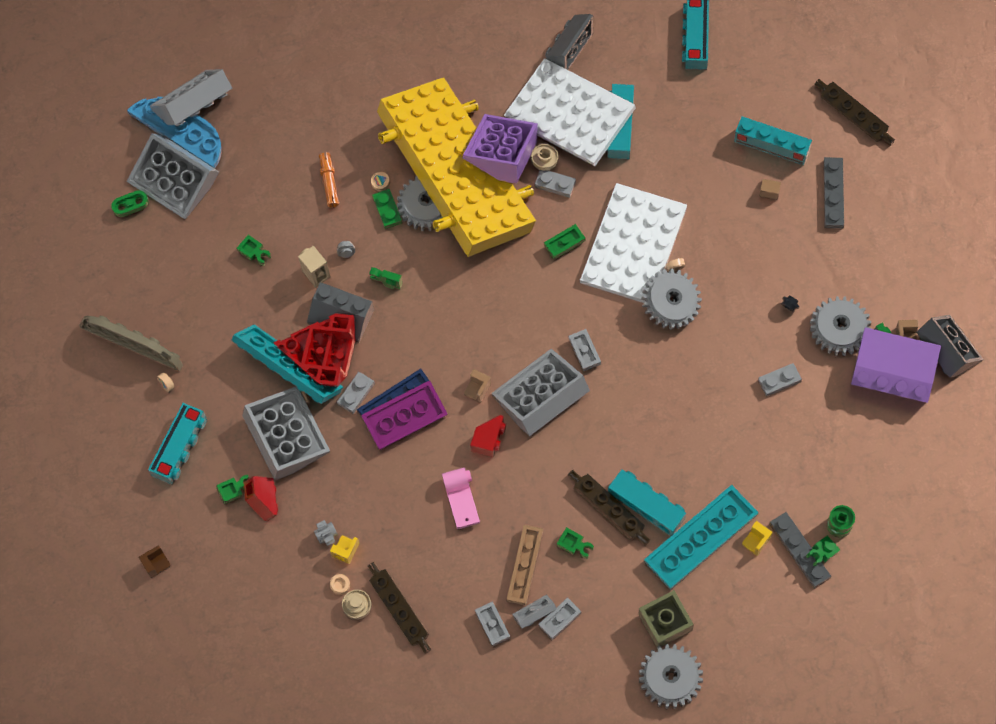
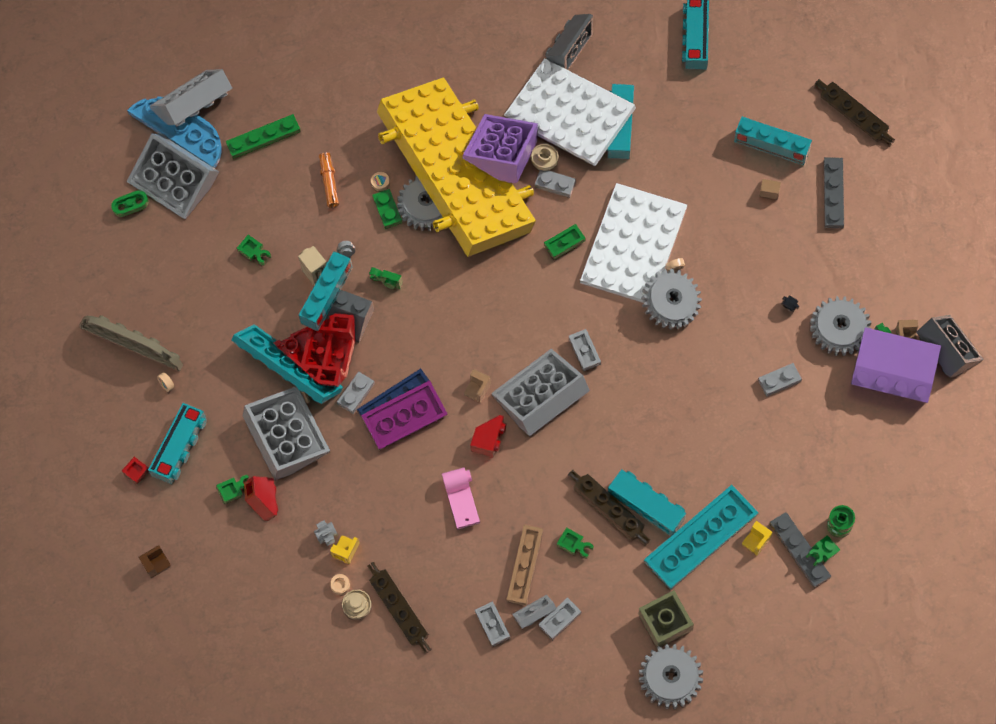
(135, 470): none -> red plate
(263, 136): none -> green plate
(325, 291): none -> teal brick

